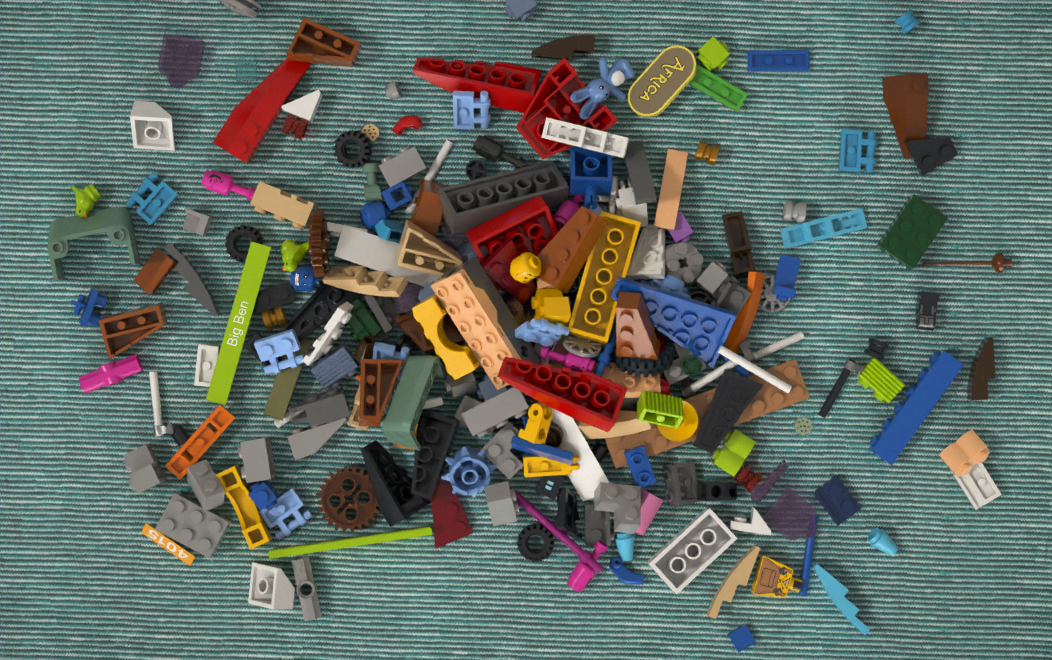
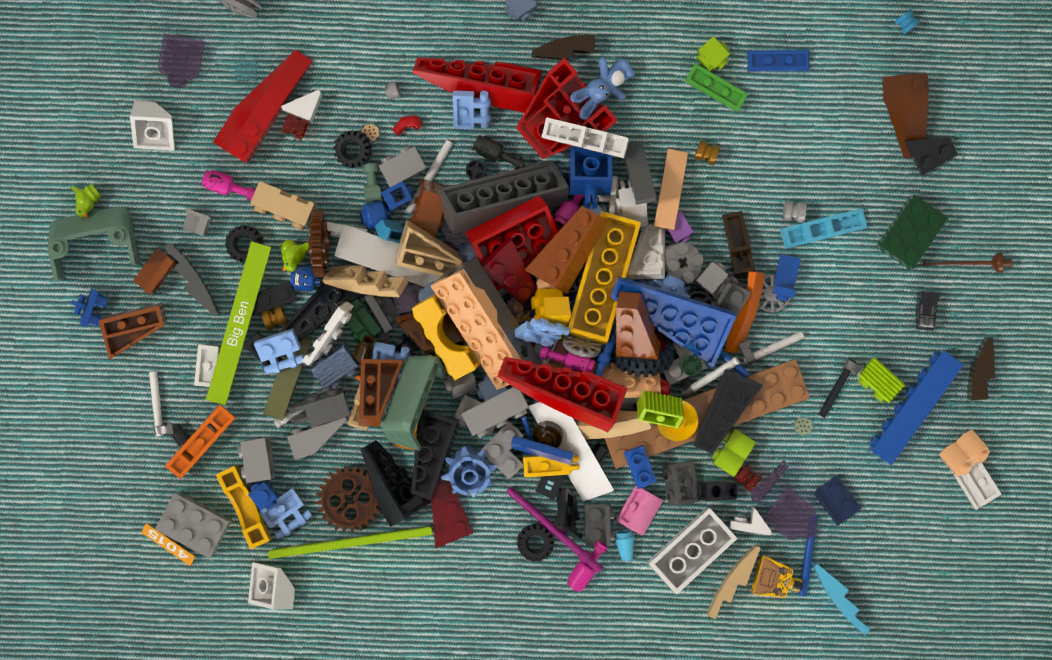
(110, 373): dark pink piece -> none
(144, 468): light grey brick -> none
(157, 201): dark azure plate -> none
(205, 485): light grey brick -> none
(303, 575): light grey piece -> none
(322, 46): dark orange wedge -> none
(433, 402): white tile -> none
(501, 503): light grey brick -> none
(525, 267): yellow head -> none
(537, 424): yellow leg -> none
(623, 501): light grey brick -> none
(623, 574): blue arm -> none
(662, 81): dark tan tile -> none
(741, 638): blue tile -> none
(754, 369): white bar -> none
(850, 151): dark azure plate -> none
(876, 348): black wheel -> none
(880, 539): medium azure cone -> none

